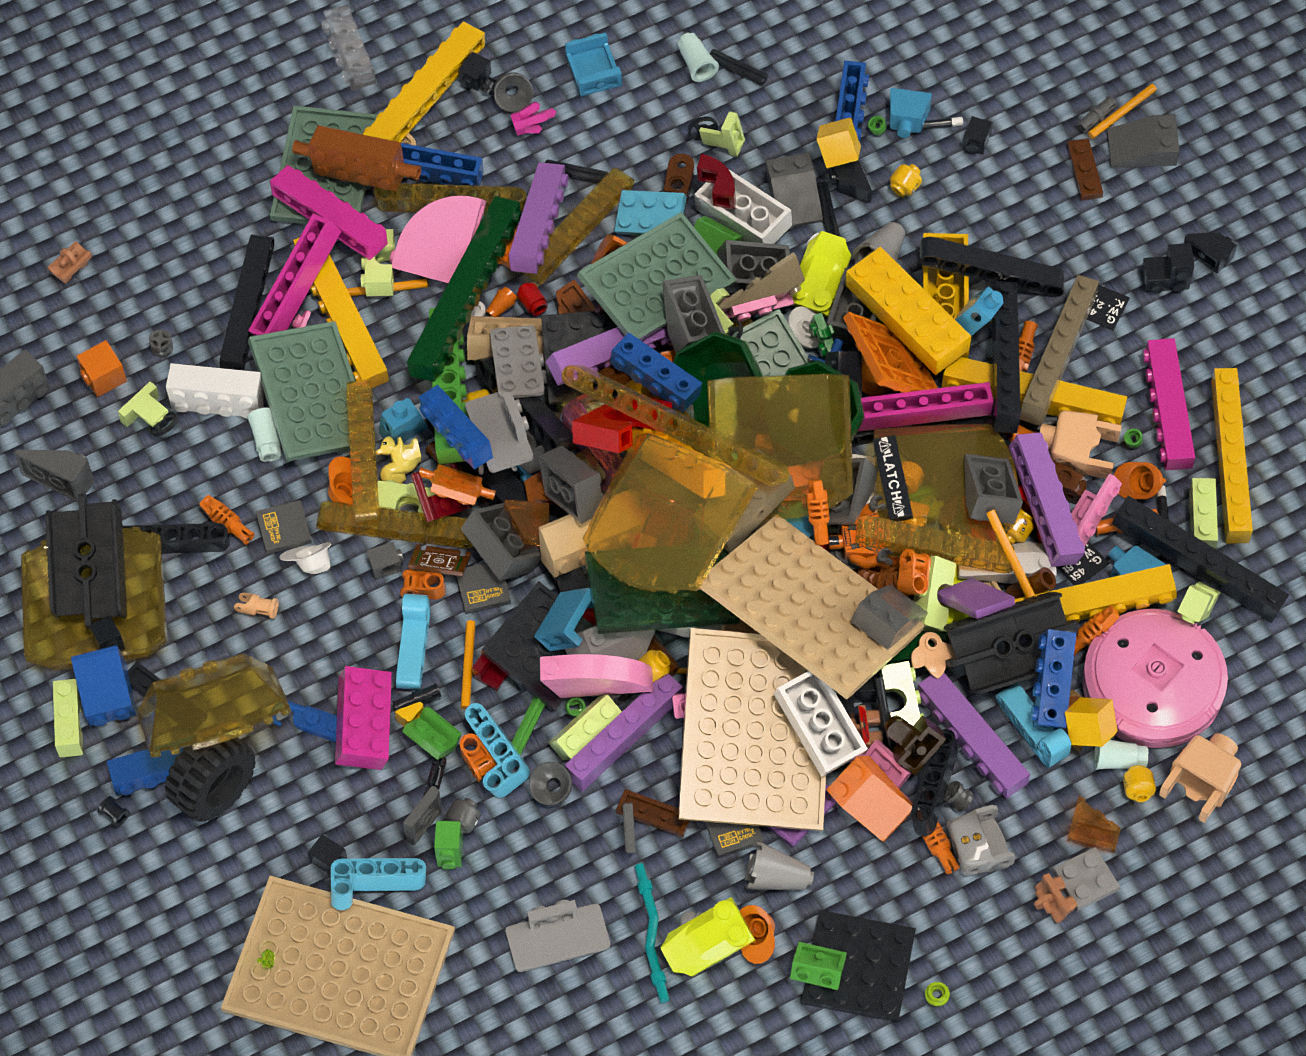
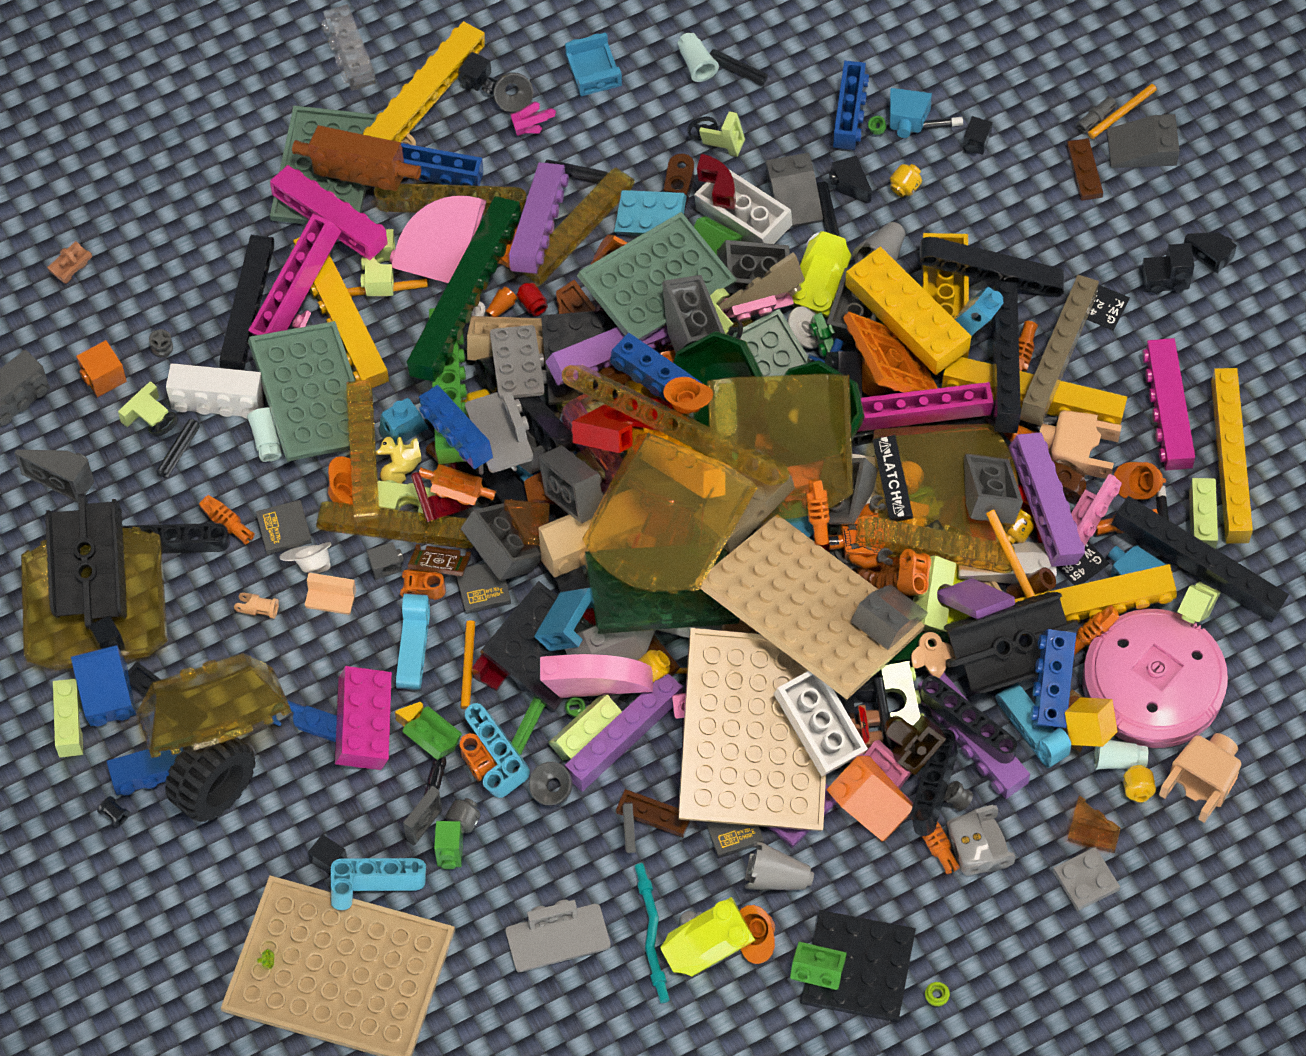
(178, 448): none -> black axle
(330, 593): none -> light nougat panel
(423, 696): black pin -> none
(687, 394): none -> orange piece
(838, 142): yellow head -> none
(964, 709): none -> black beam
(1051, 898): nougat hips -> none
(1127, 437): bright green hinge -> none

